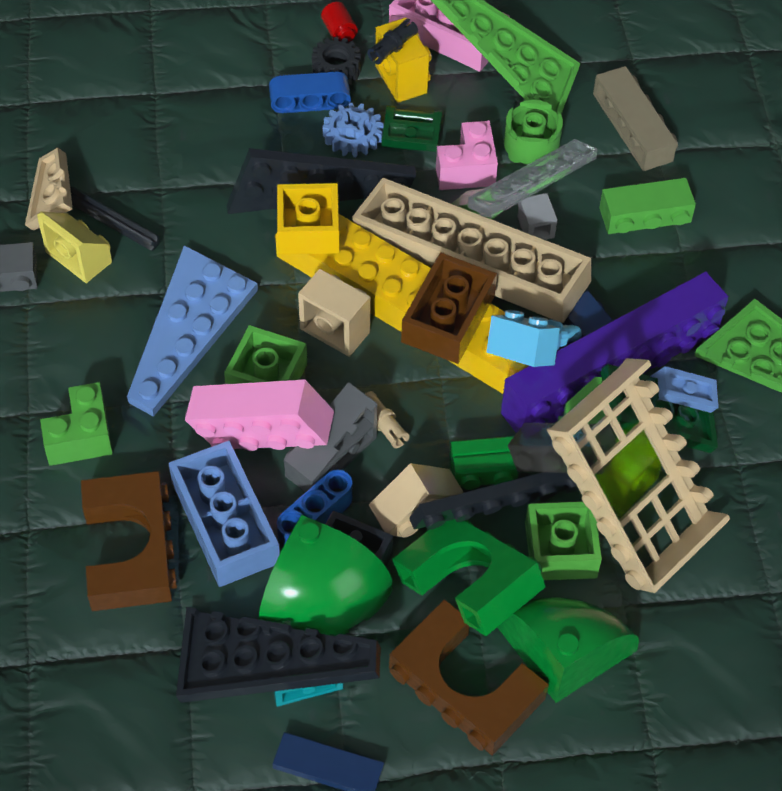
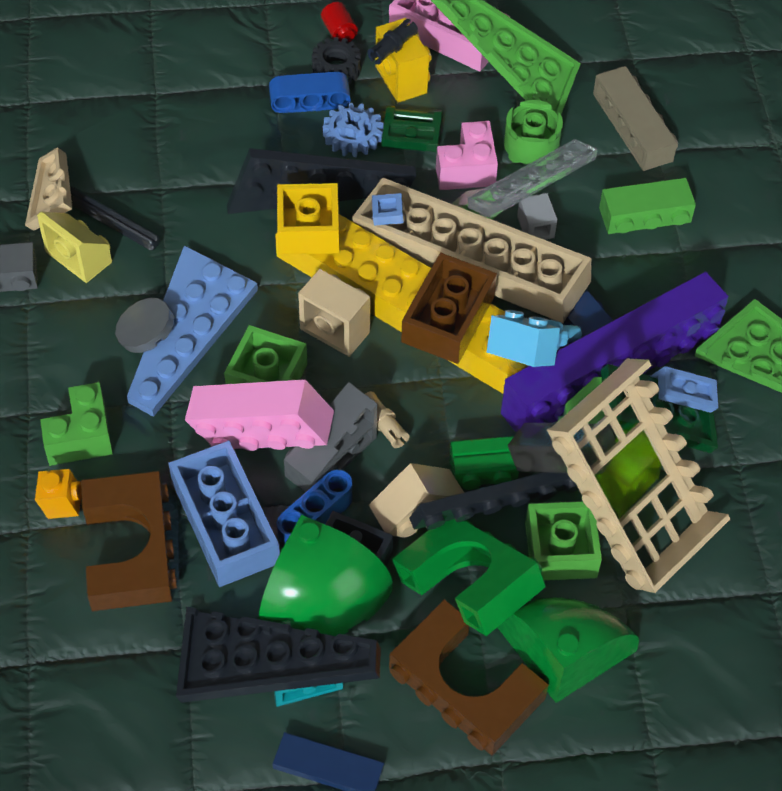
(58, 493): none -> light orange brick
(144, 325): none -> dark grey tile
(387, 209): none -> medium blue plate

